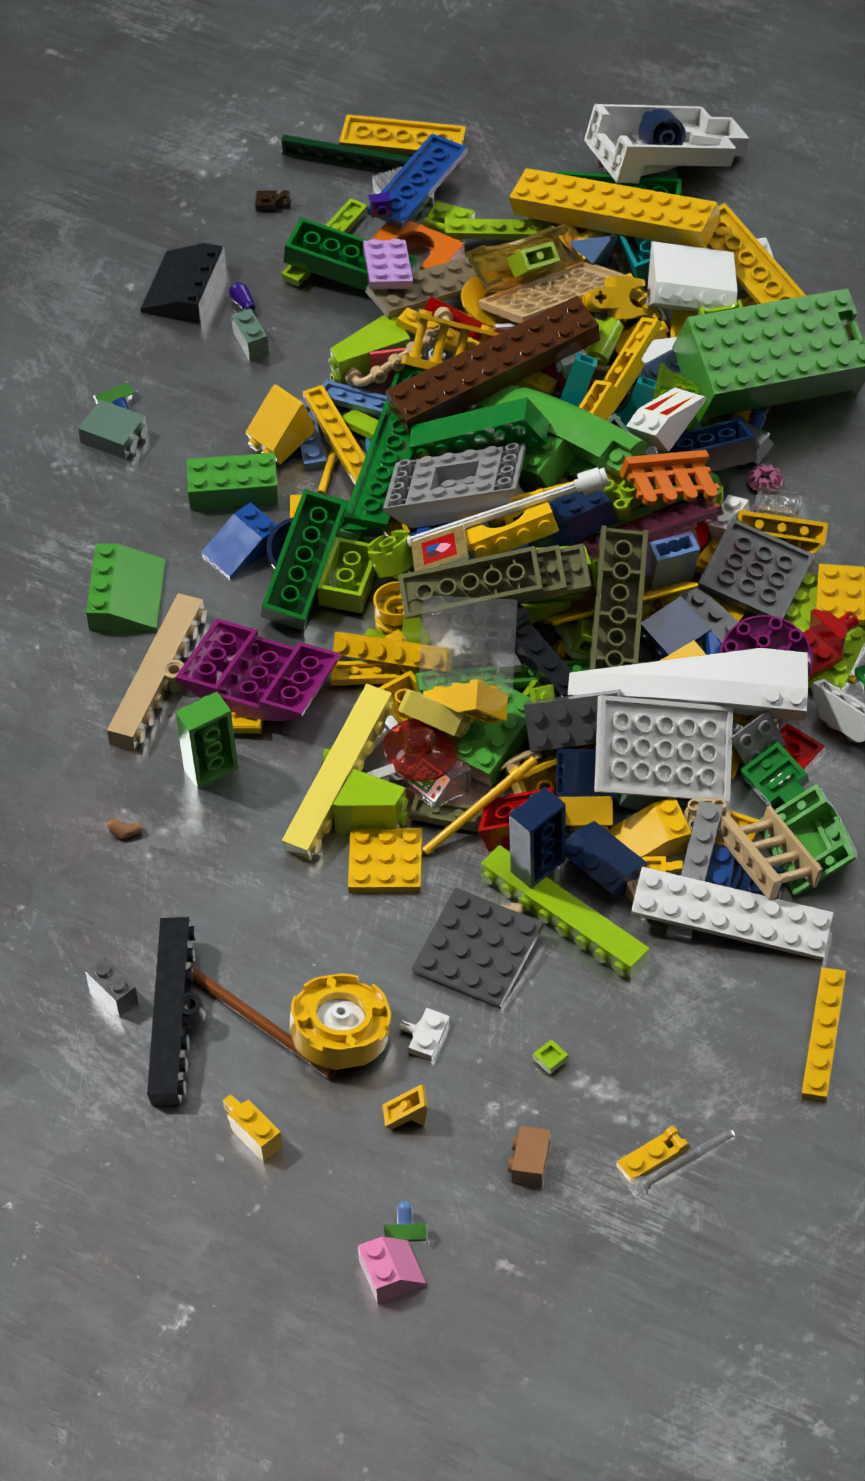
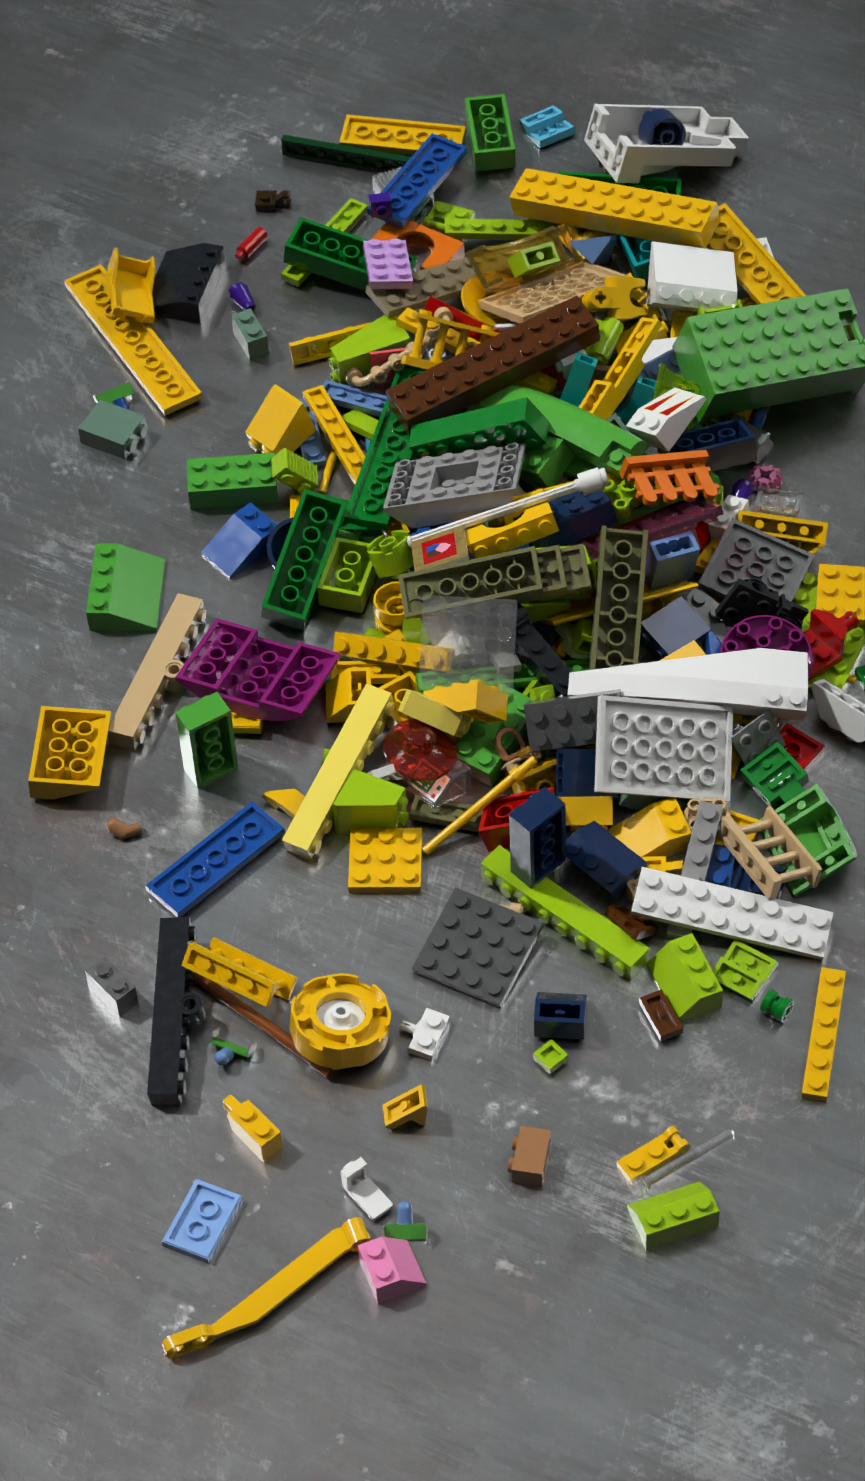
(68, 752): none -> yellow slope
(131, 287): none -> yellow piece
(134, 343): none -> yellow plate
(202, 1221): none -> light blue tile
(215, 859): none -> blue plate
(227, 1053): none -> piece
(239, 971): none -> yellow fence
(251, 243): none -> red cylinder
(274, 1291): none -> yellow piece
(287, 799): none -> yellow slope
(294, 471): none -> lime brick
(303, 350): none -> yellow hinge
(344, 692): none -> yellow slope
(364, 1190): none -> white bracket
(490, 132): none -> bright green brick
(503, 754): none -> nougat piece
(547, 126): none -> medium azure slope
(560, 1015): none -> dark blue slope
(633, 925): none -> reddish brown wing
(661, 1015): none -> reddish brown plate
(674, 1214): none -> lime slope
(686, 978): none -> lime slope
(742, 489): none -> dark purple cone
(744, 969): none -> lime slope
(754, 599): none -> black plate
(776, 1005): none -> green wheel

